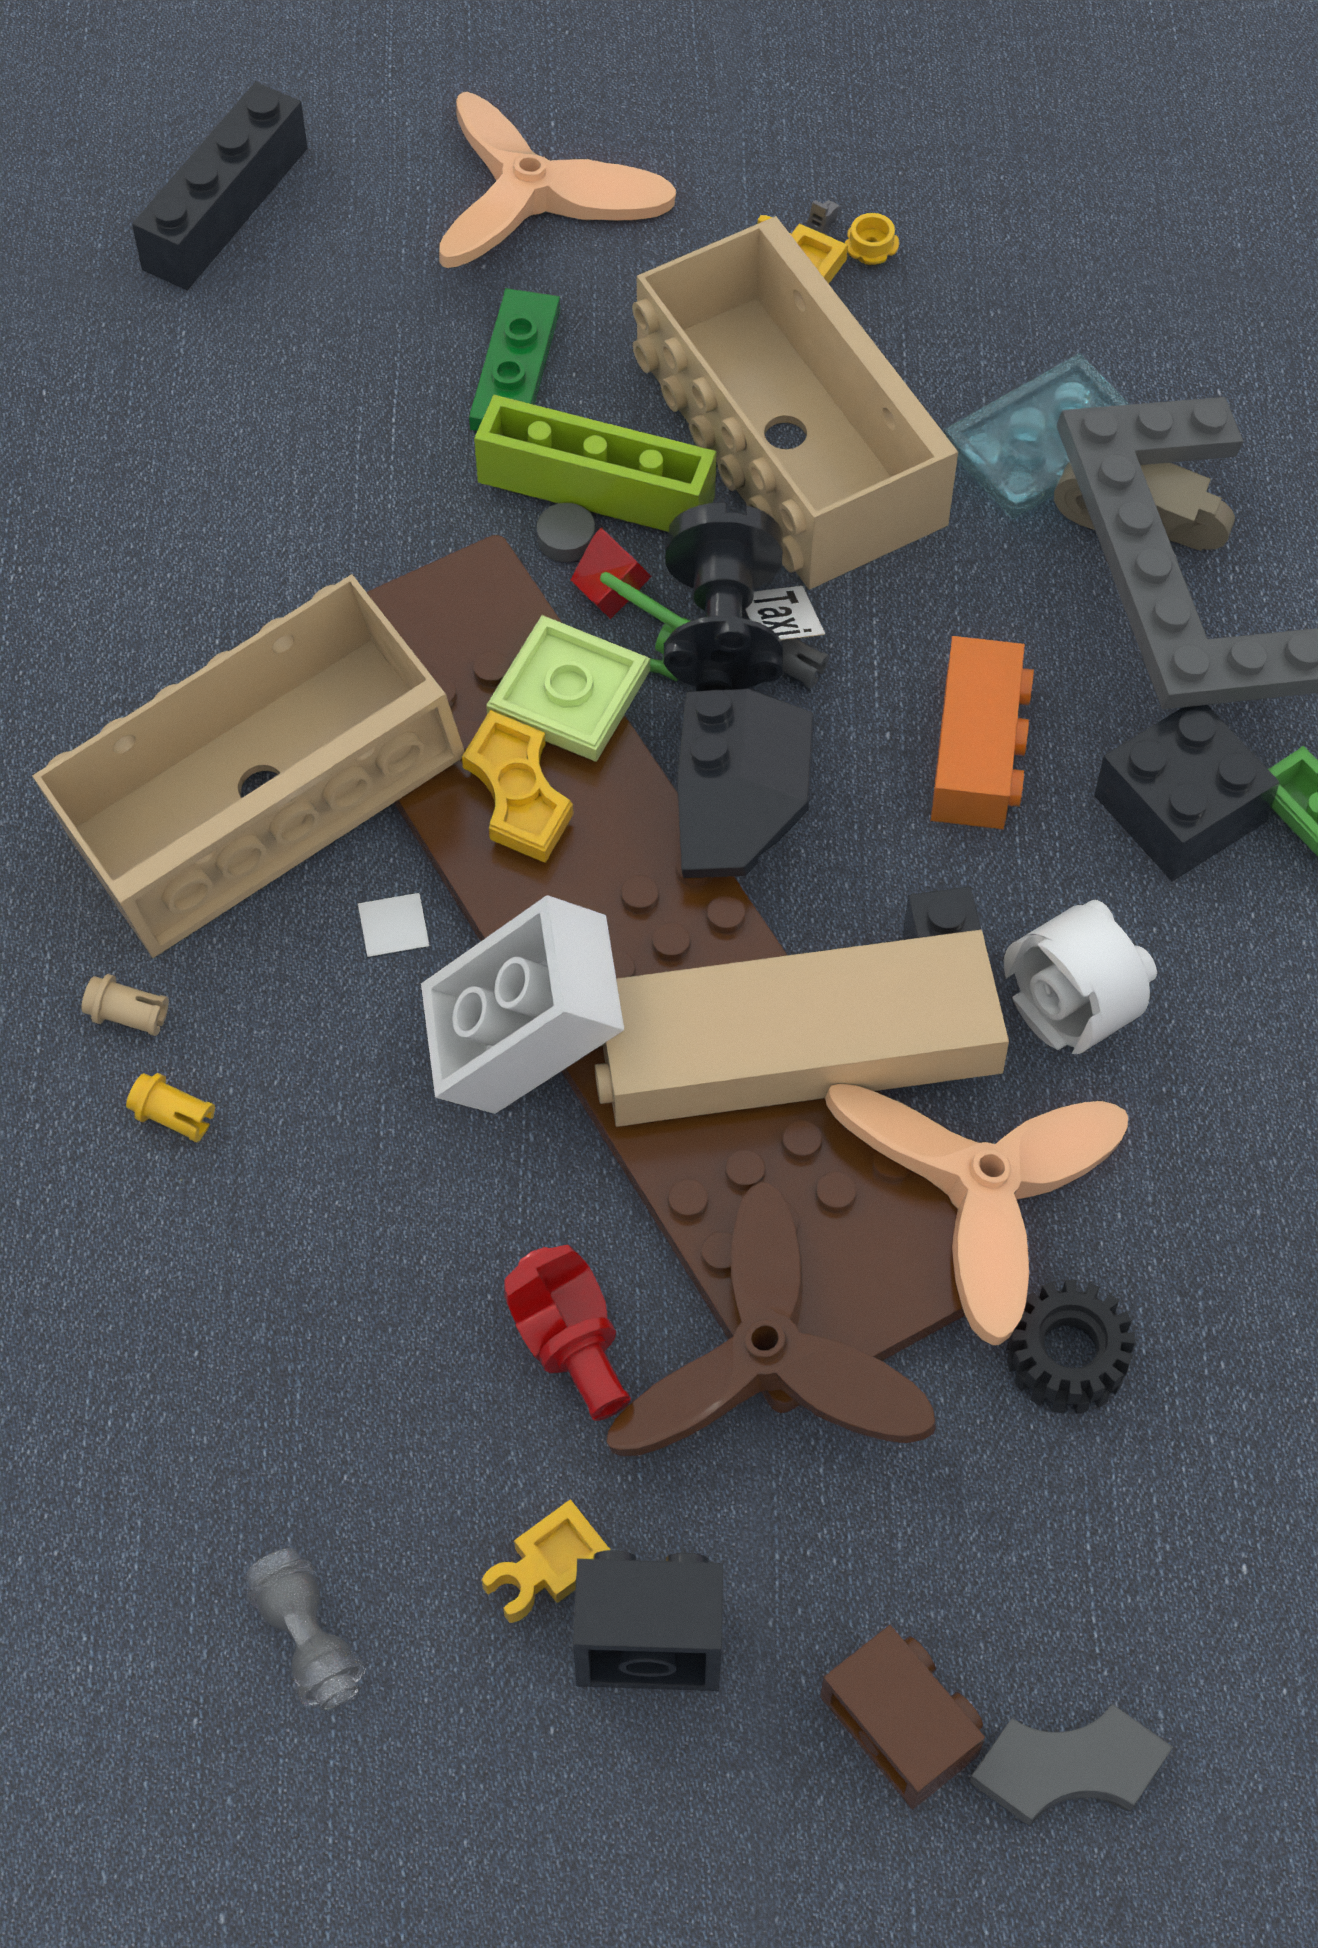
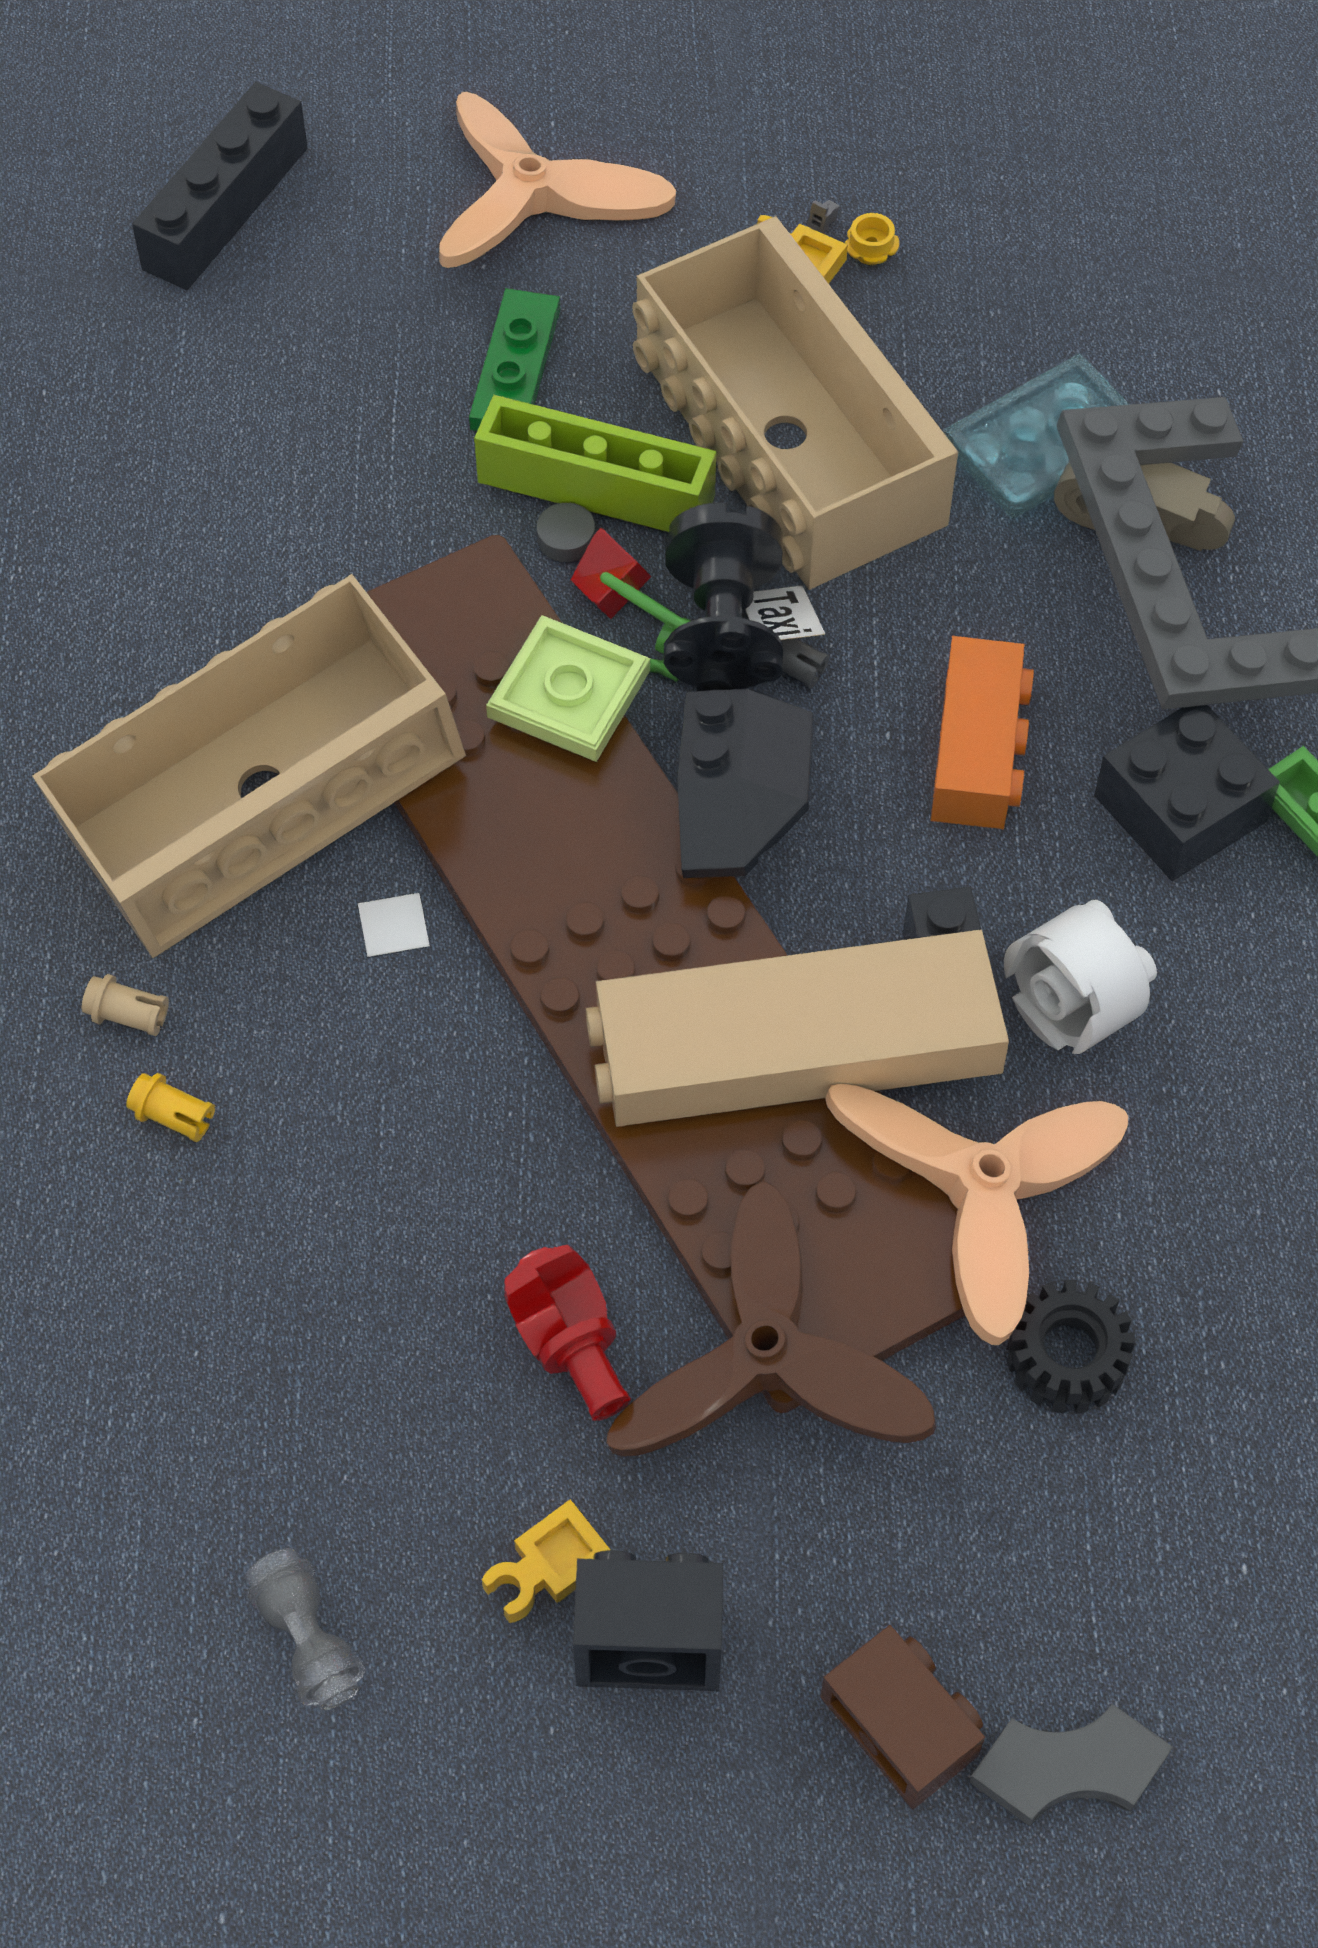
(521, 1005): white brick -> none
(527, 809): yellow tile -> none

